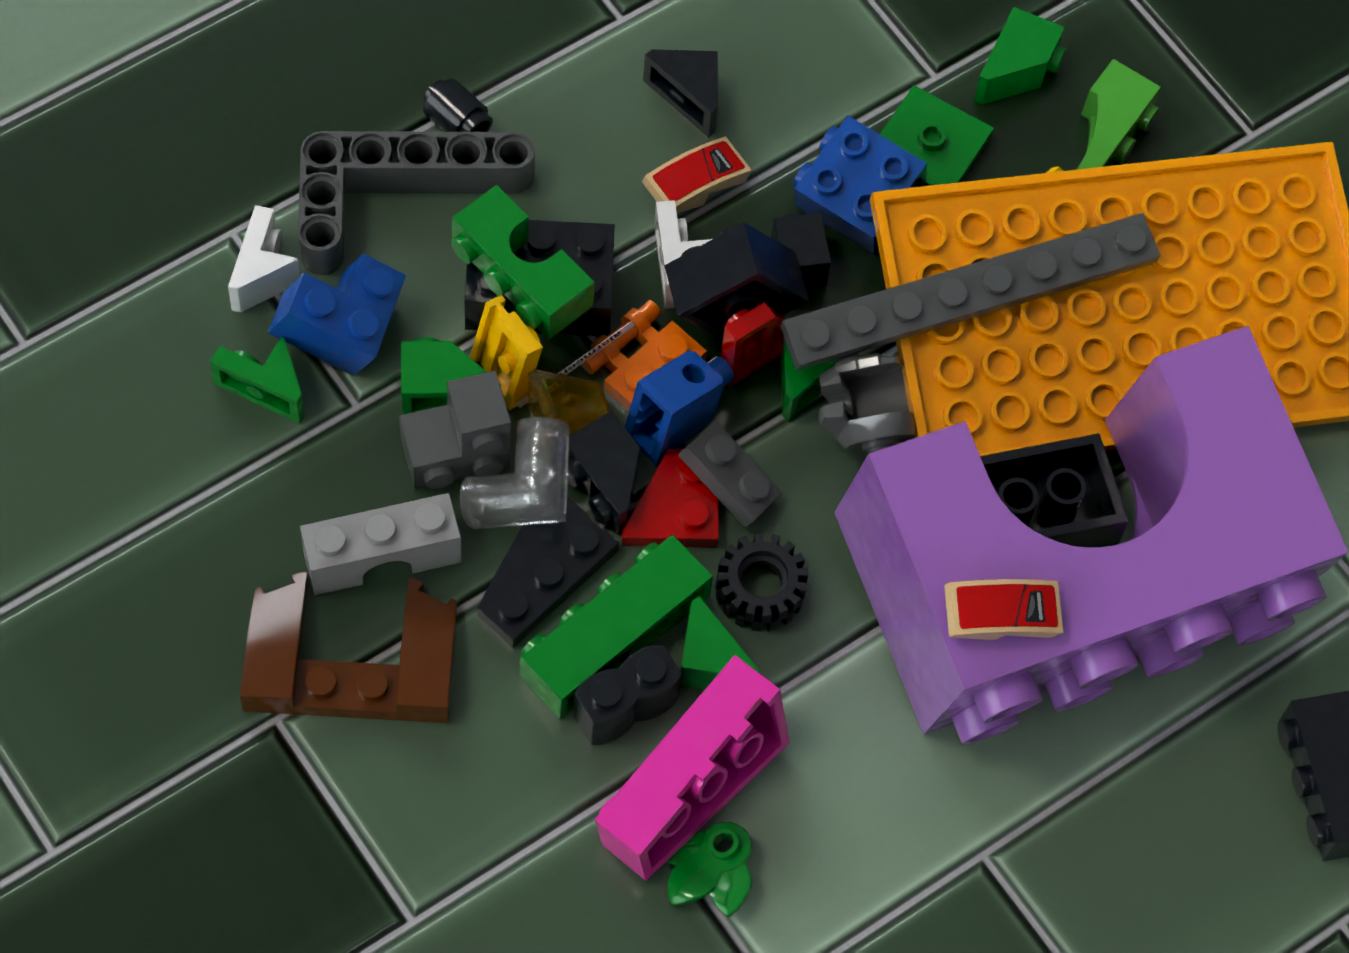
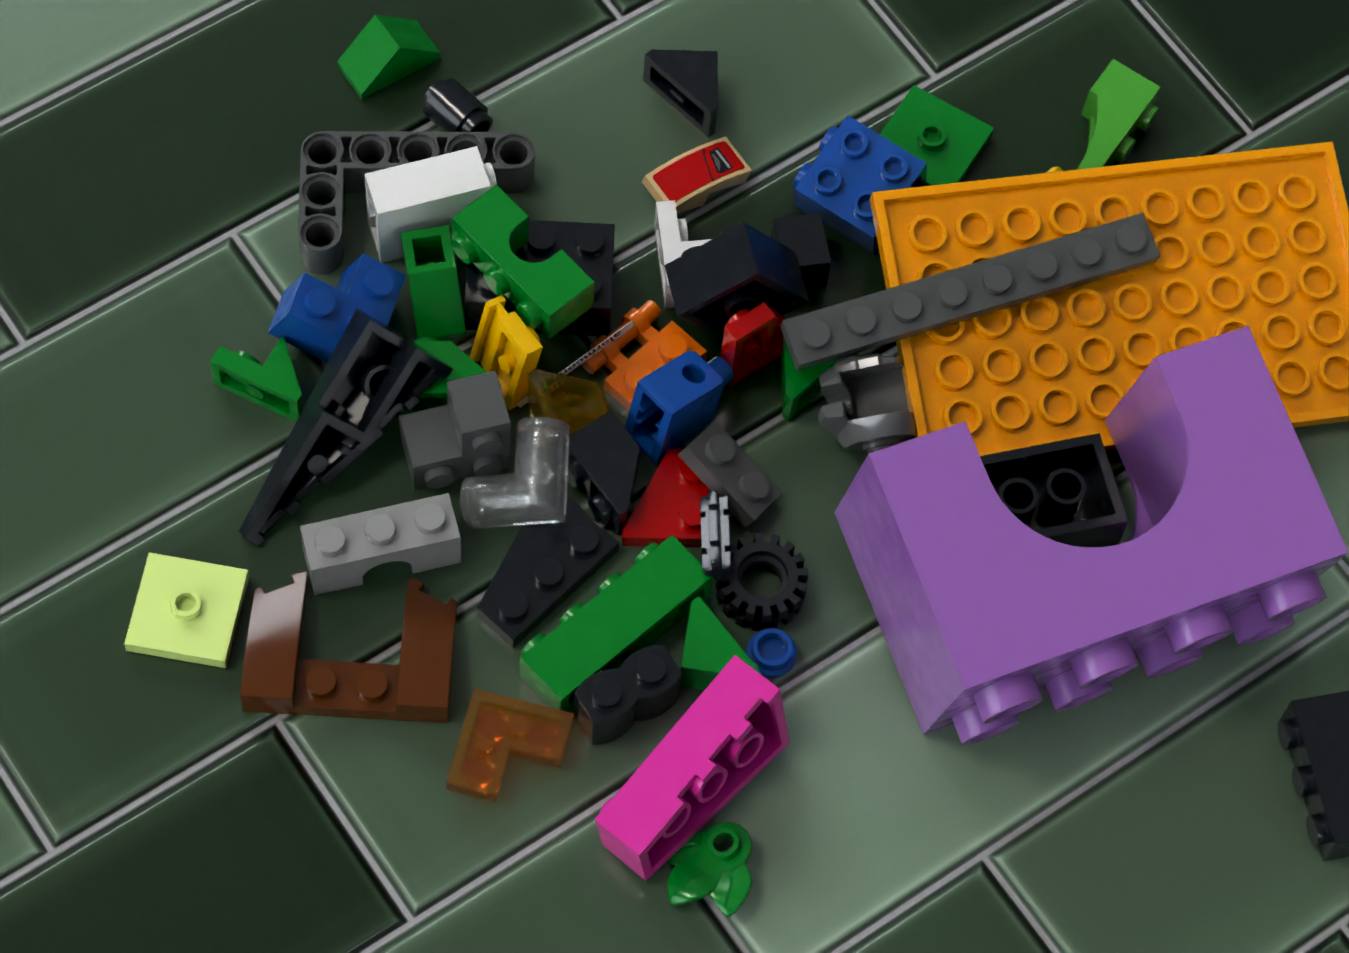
(187, 610): none -> yellowish green plate
(259, 268): white slope -> none
(359, 392): none -> black wedge
(386, 53): none -> green slope
(422, 196): none -> white brick
(433, 283): none -> green slope
(501, 728): none -> clear orange plate
(715, 535): none -> axle
(772, 652): none -> blue plate
(1003, 608): slope -> none
(1020, 57): green slope -> none

